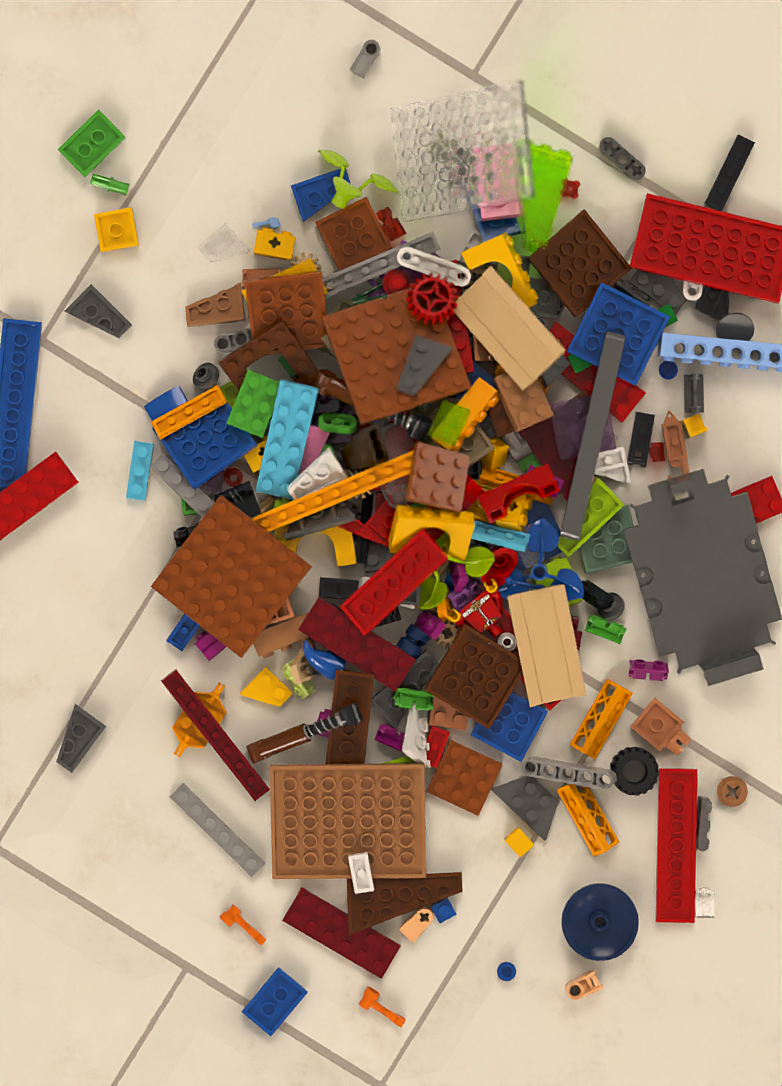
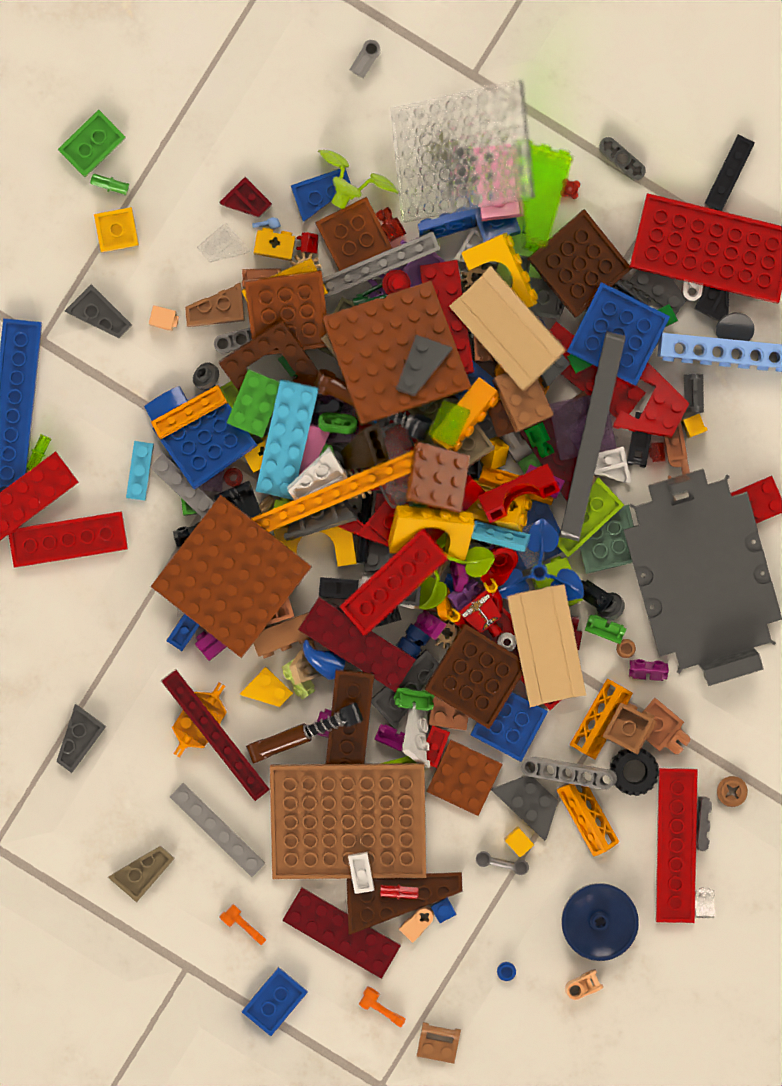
(38, 451): none -> clear neon green axle
(68, 539): none -> red plate
(142, 873): none -> dark tan wing
(163, 318): none -> light nougat brick
(246, 199): none -> dark red wing
(309, 243): none -> red tile
(399, 892): none -> red axle
(429, 264): white plate -> none
(438, 1049): none -> medium nougat plate
(439, 301): red gear -> none
(447, 224): none -> blue plate
(484, 859): none -> flat silver bar
(509, 580): blue hinge -> none
(538, 436): none -> green plate
(626, 648): none -> medium nougat plate
(630, 727): none -> medium nougat plate
(662, 411): none -> red wing
(668, 370): clear blue plate -> none

